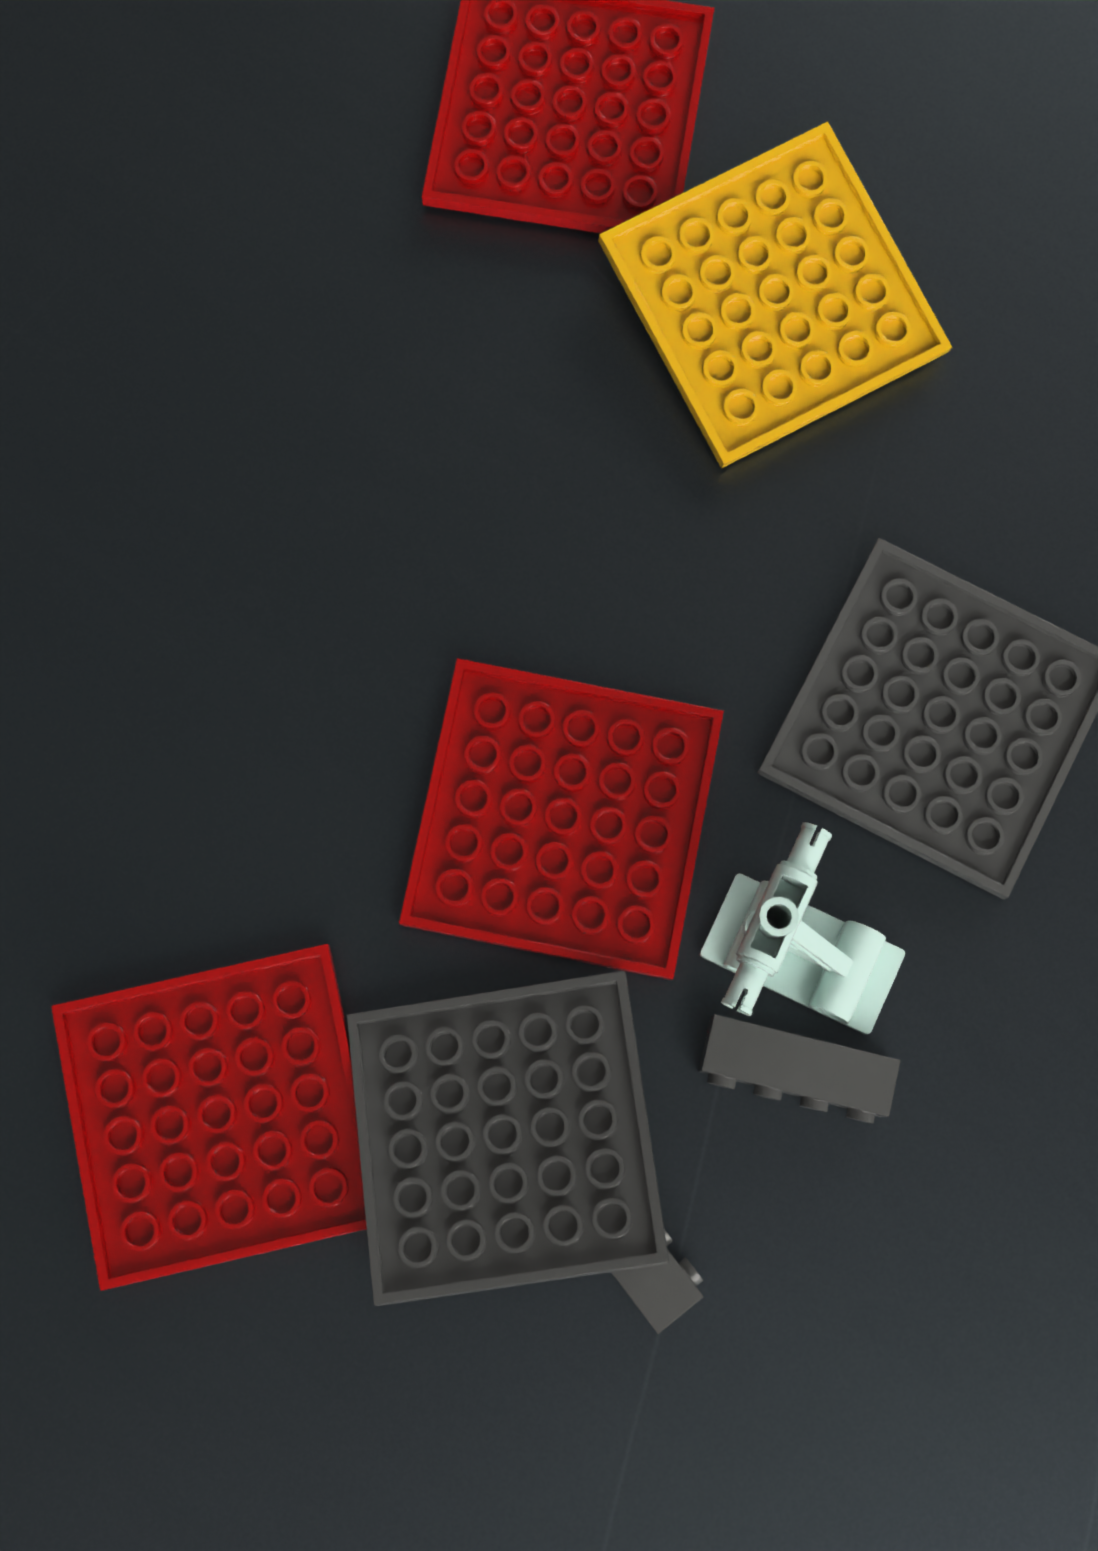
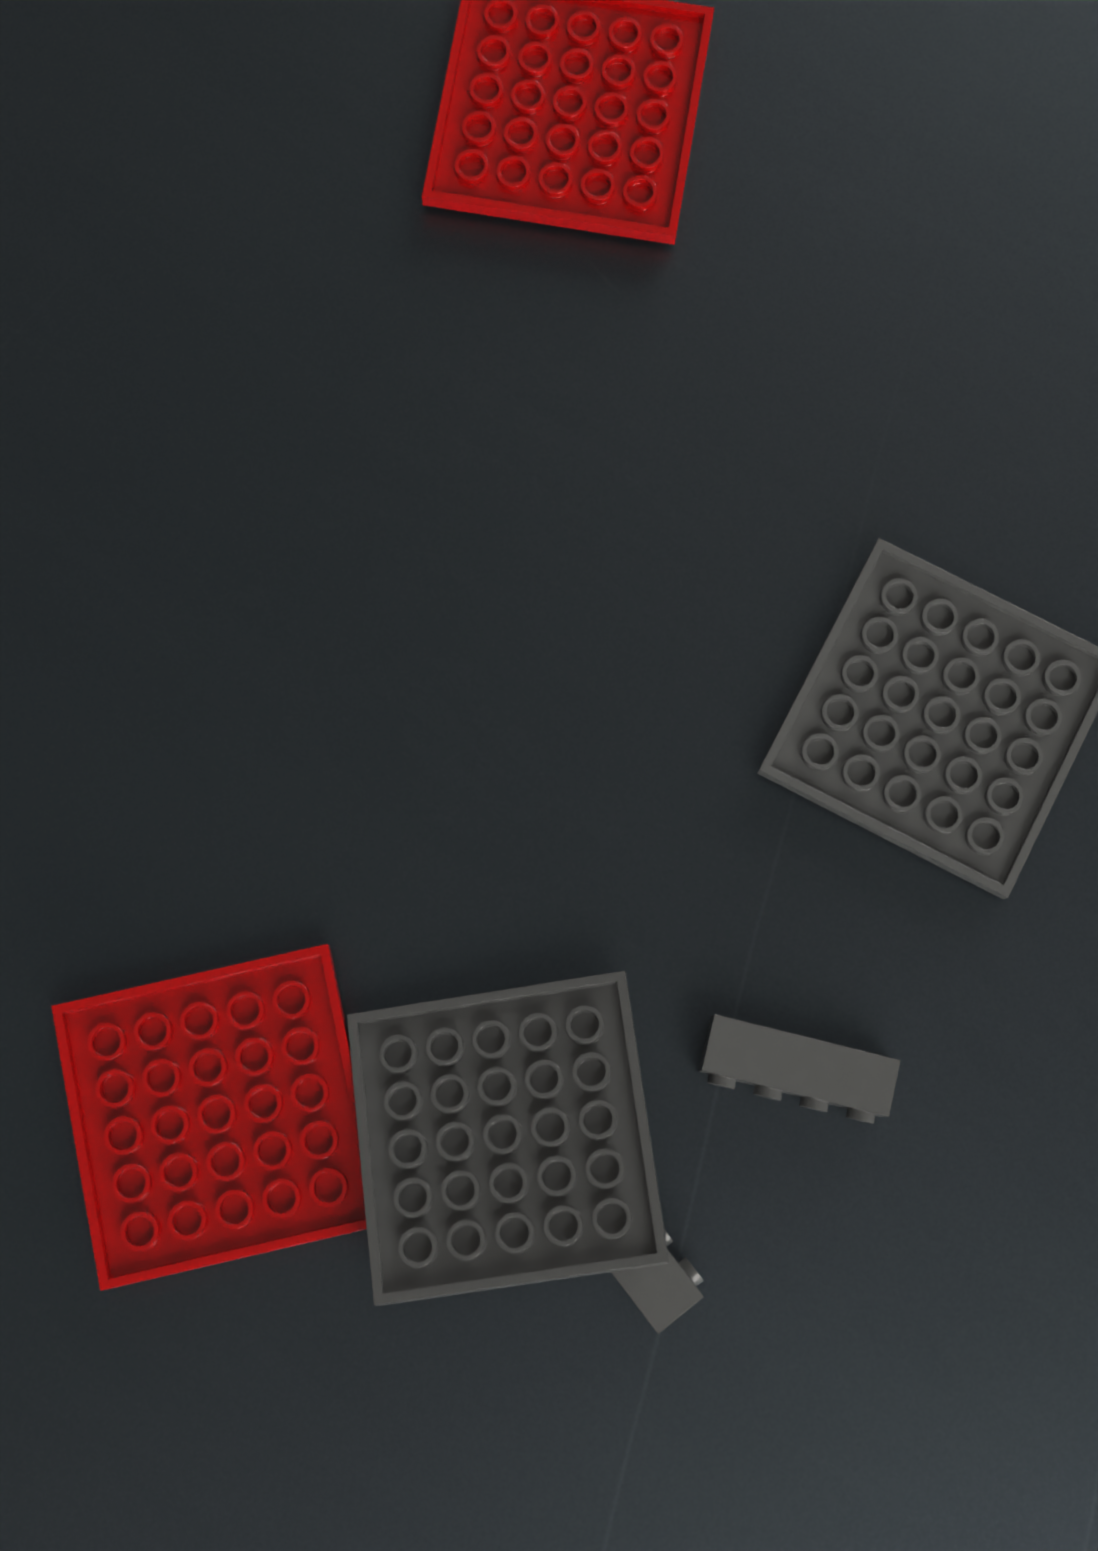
(563, 819): red plate -> none
(774, 294): yellow plate -> none
(796, 950): light aqua plate -> none

